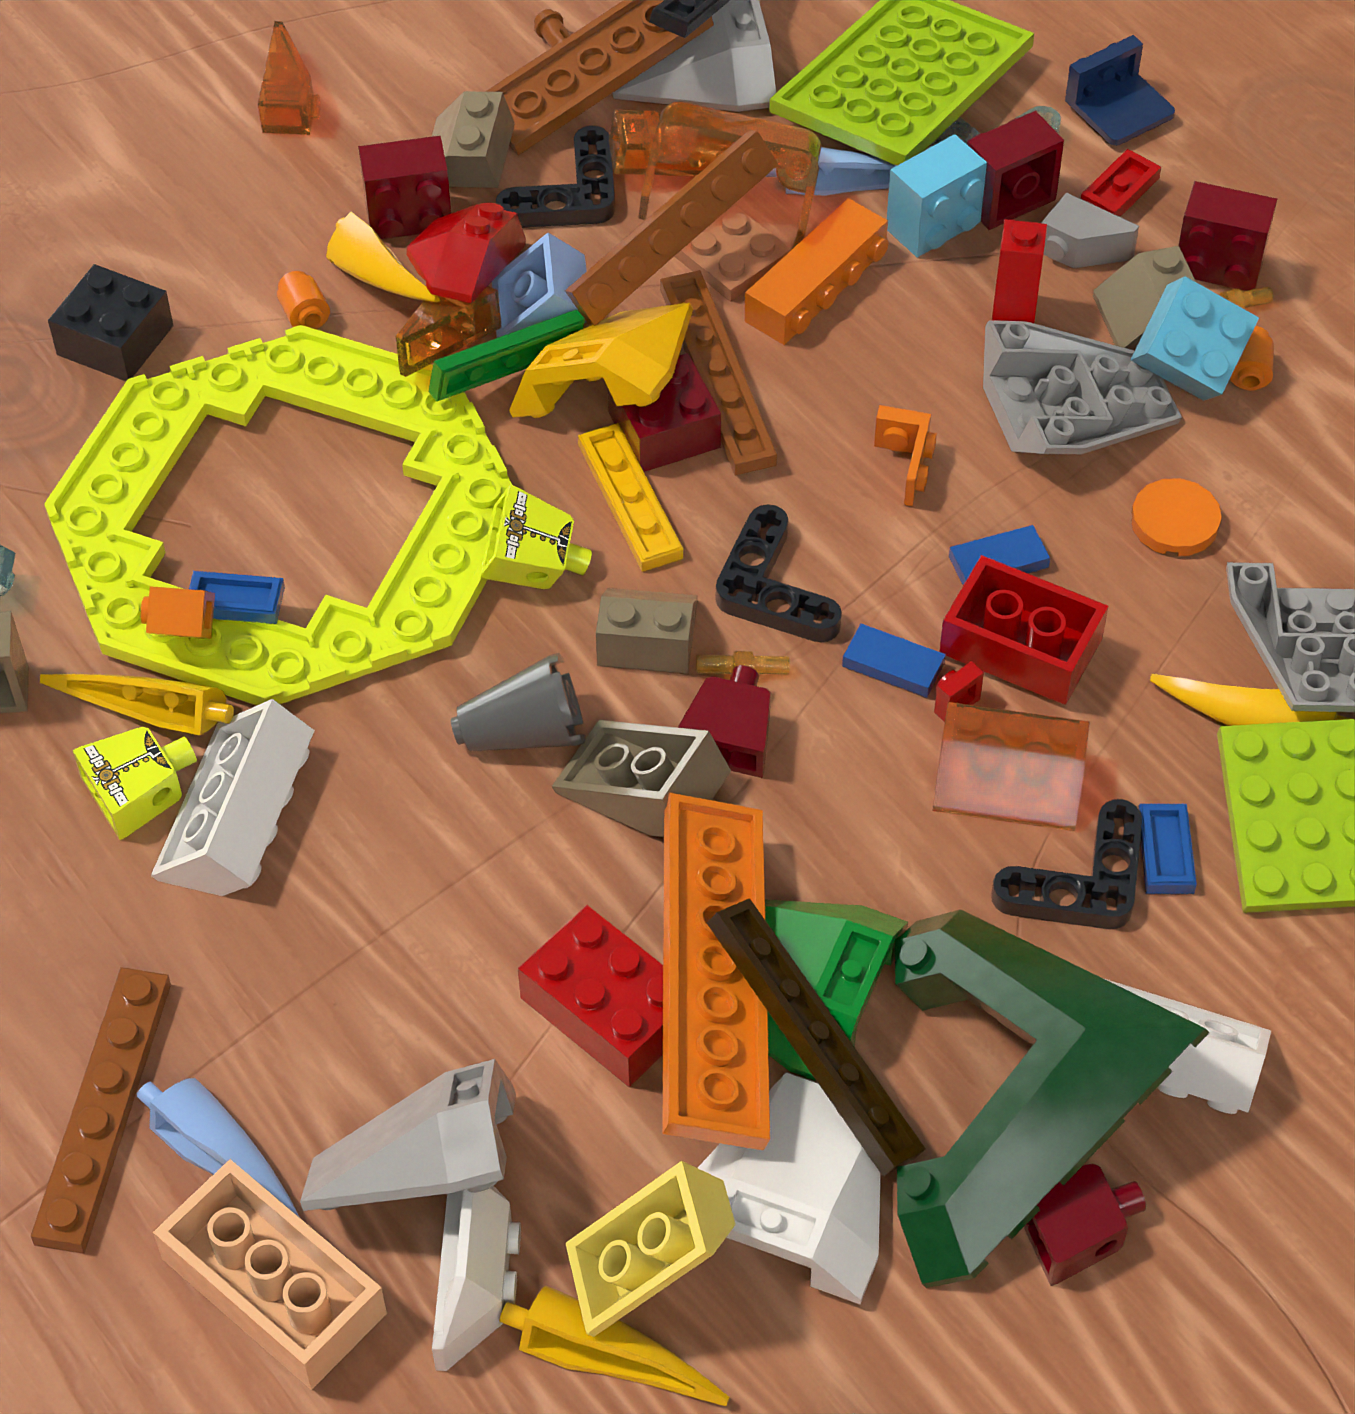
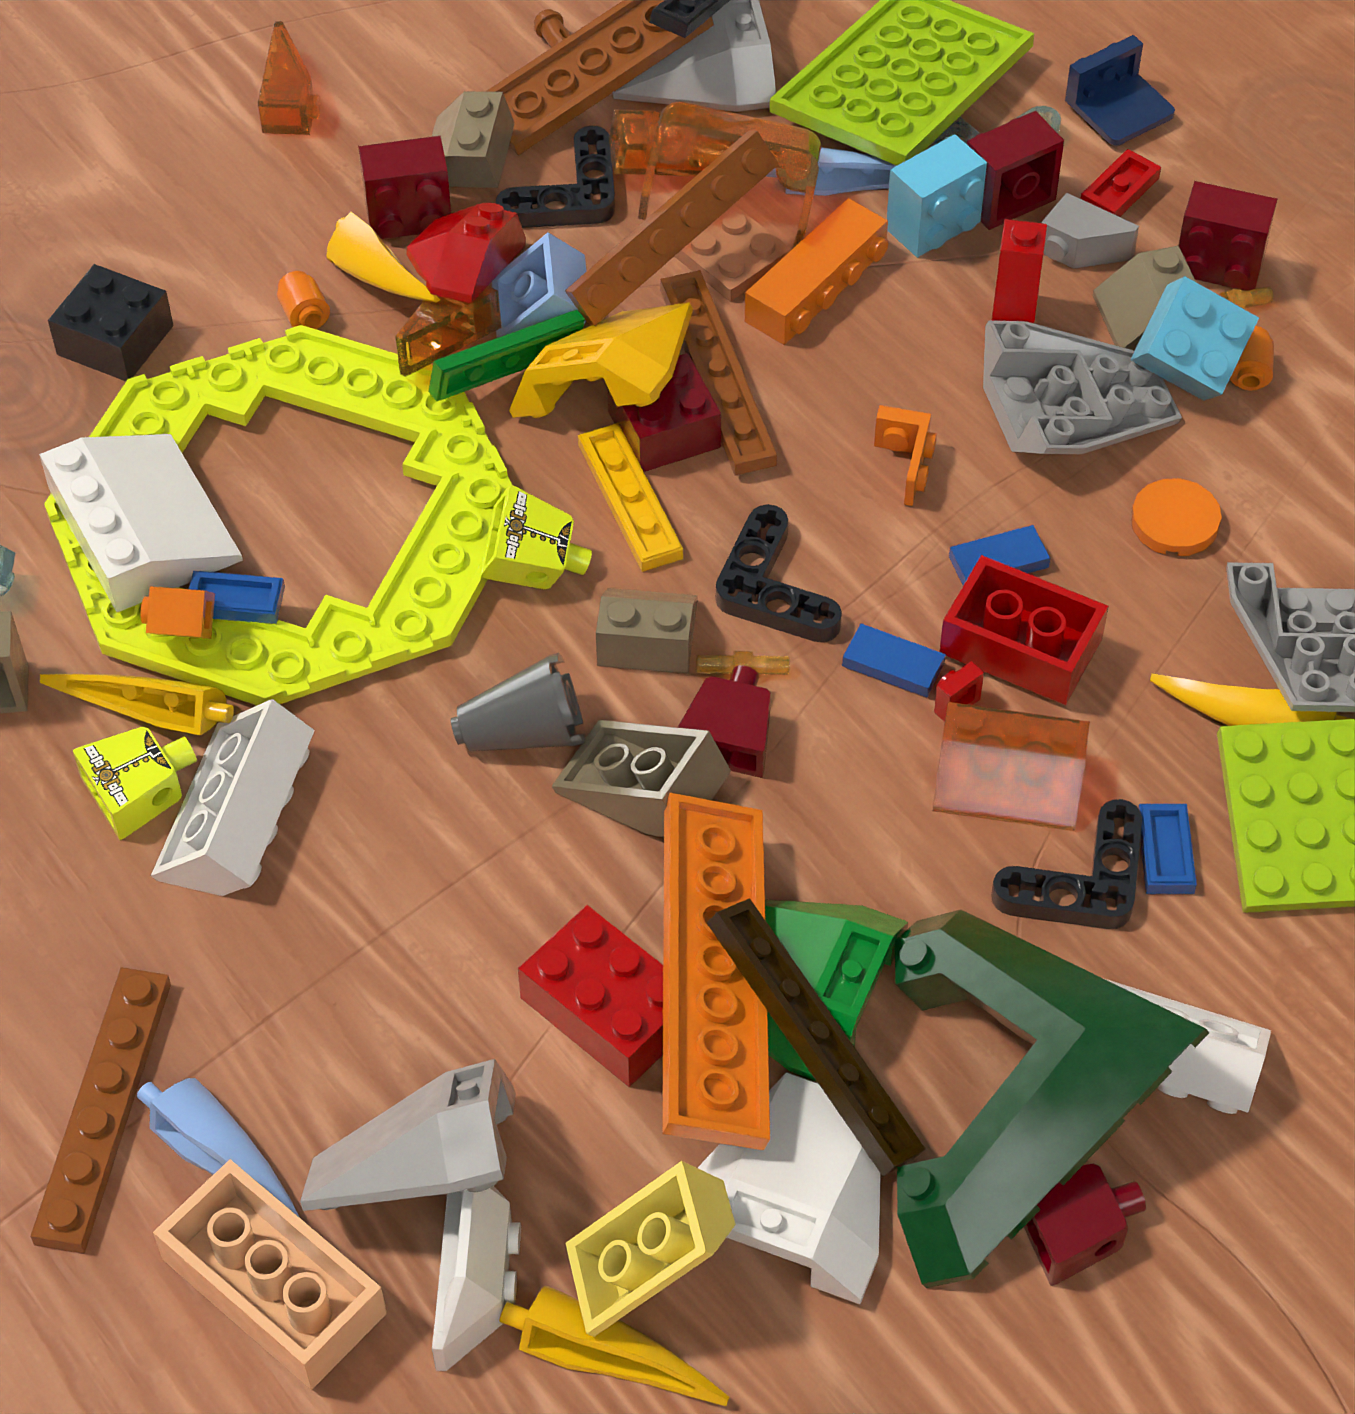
(137, 513): none -> white slope

